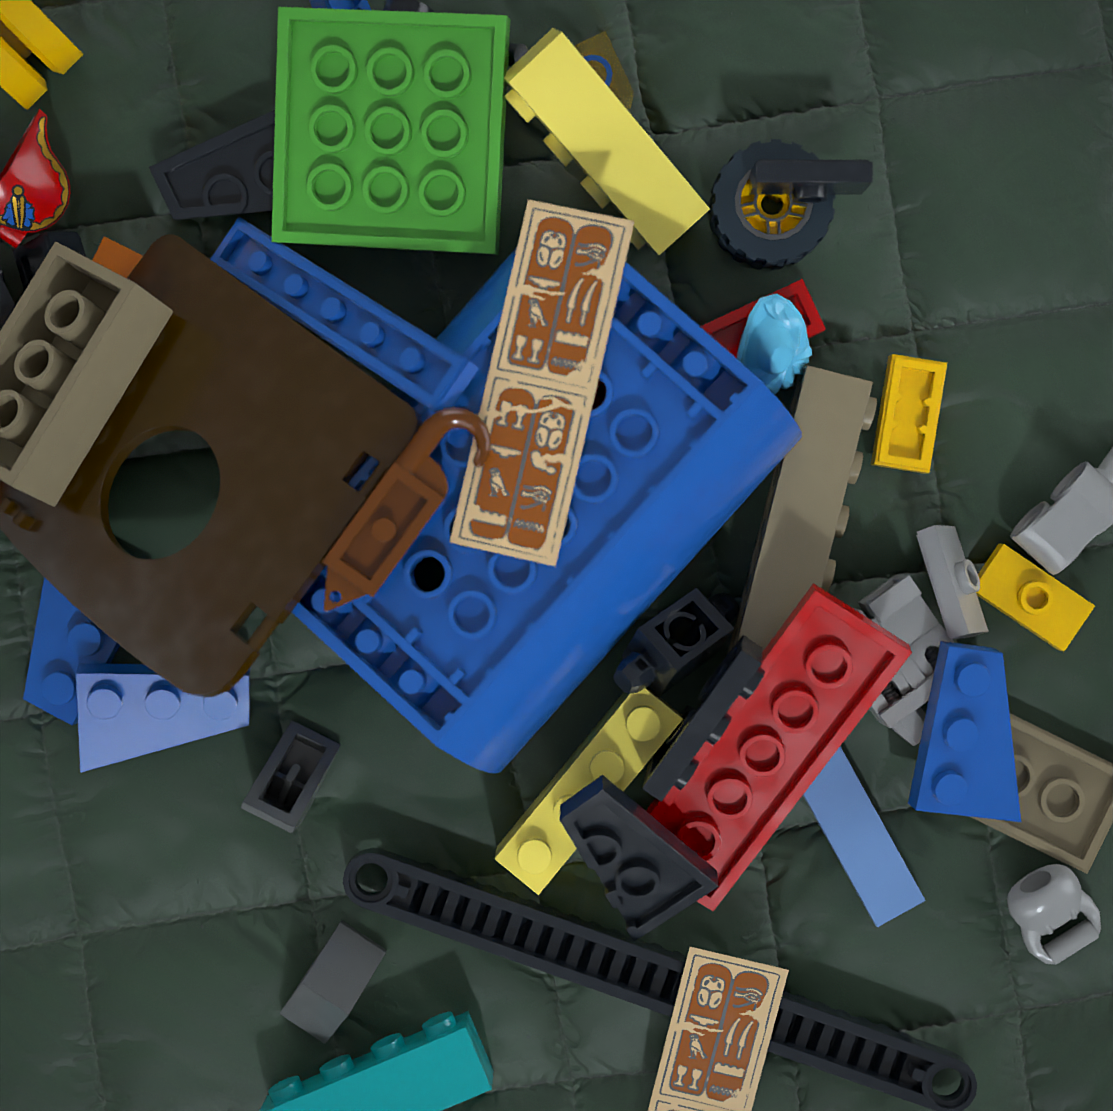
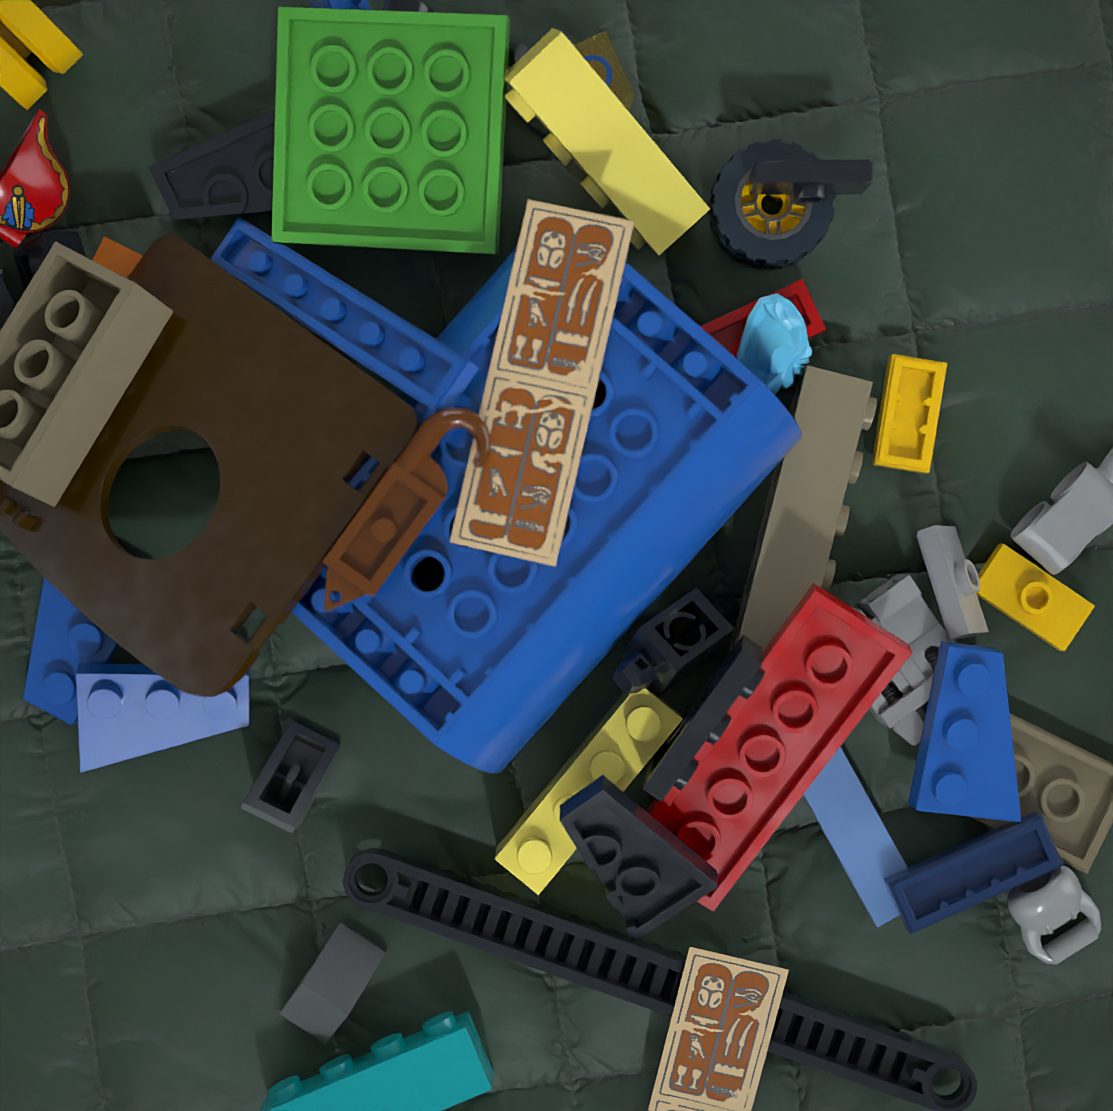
(973, 872): none -> dark blue plate

